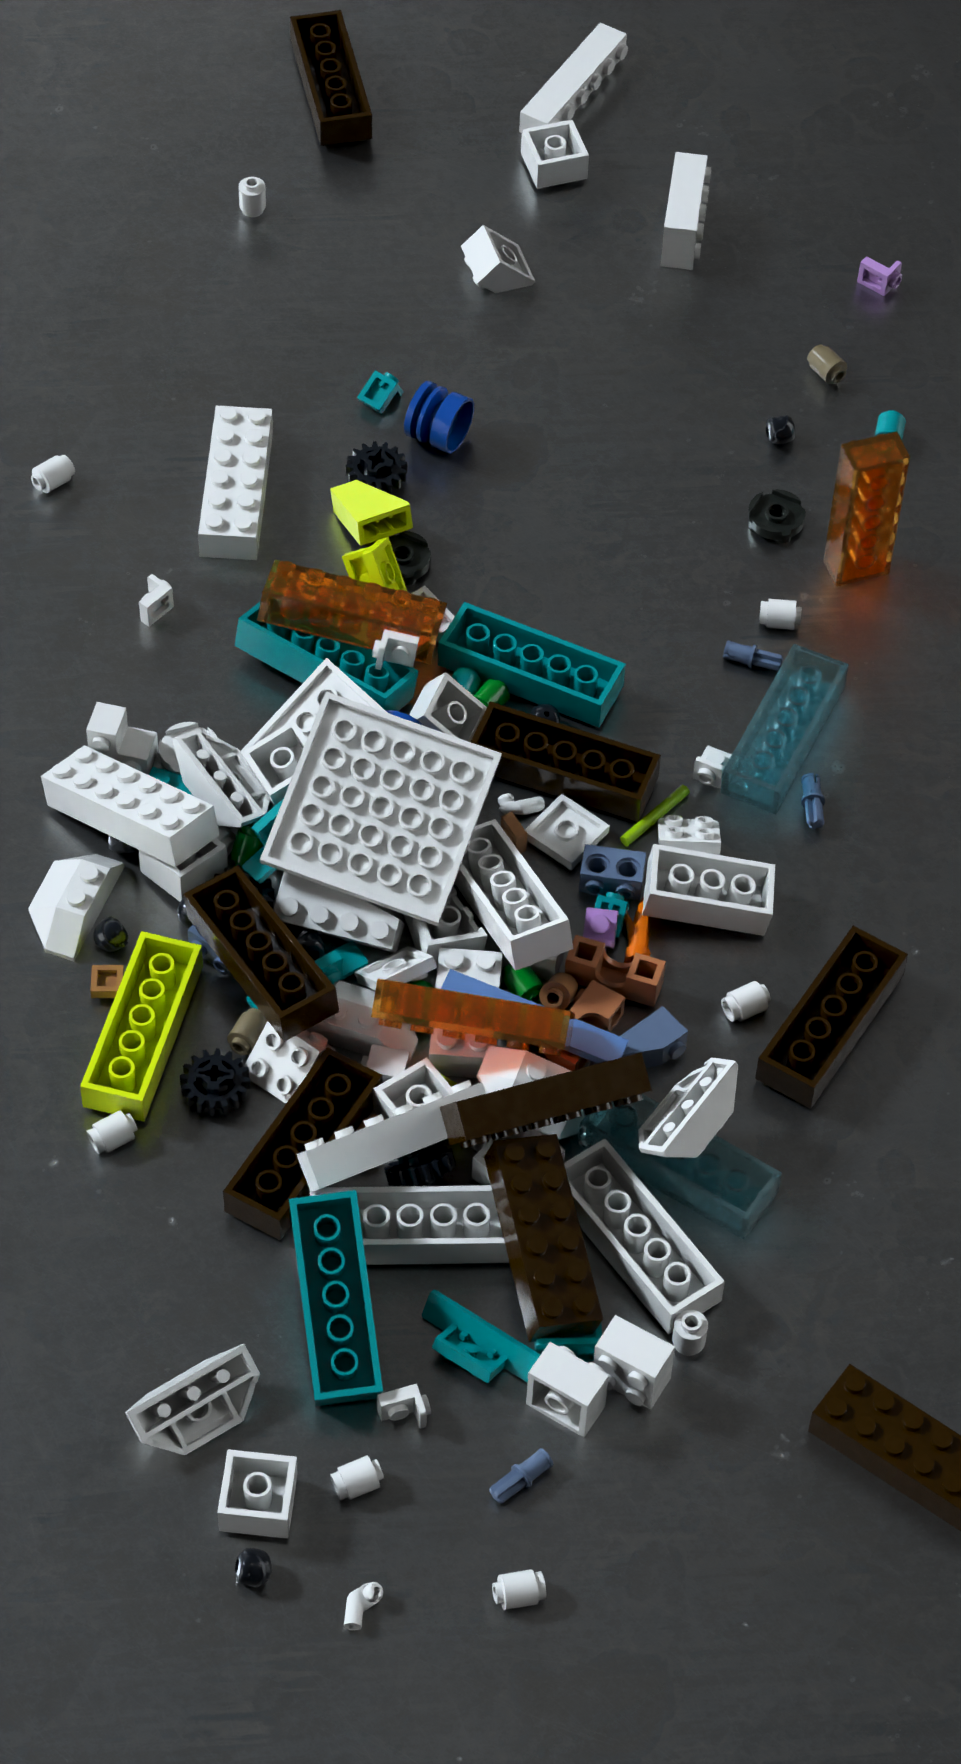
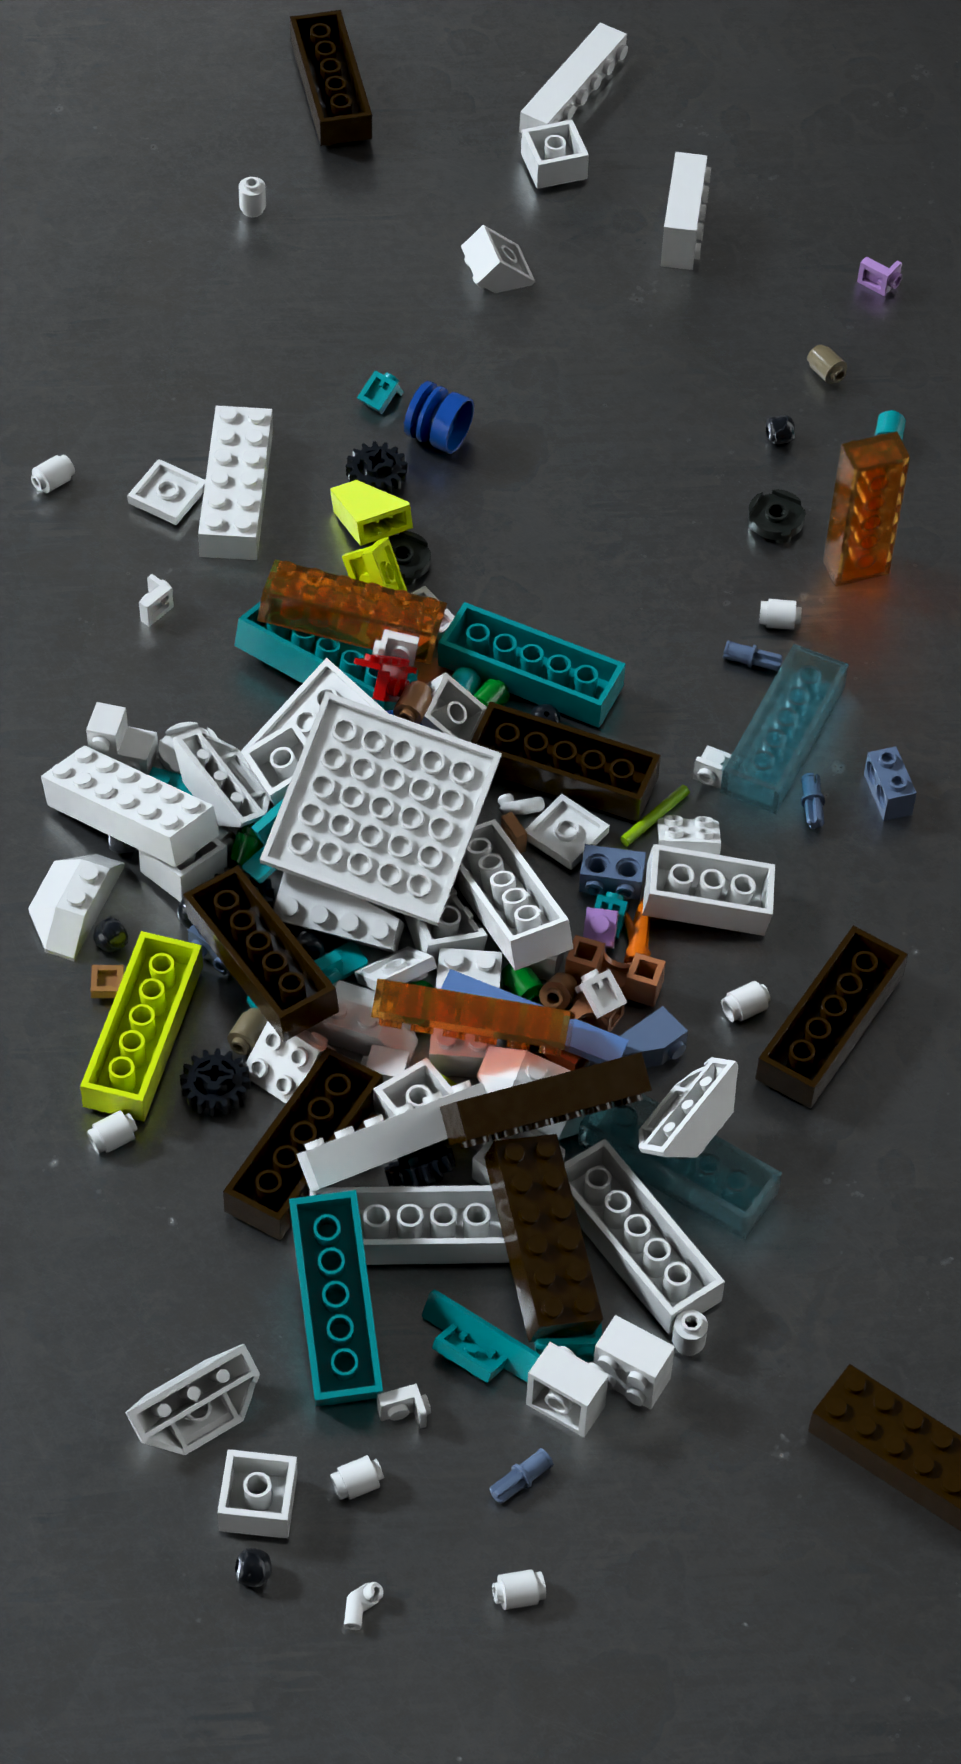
(167, 492): none -> white plate
(391, 675): none -> red bracket
(413, 702): none -> medium nougat brick
(601, 992): none -> white bracket
(890, 783): none -> sand blue brick

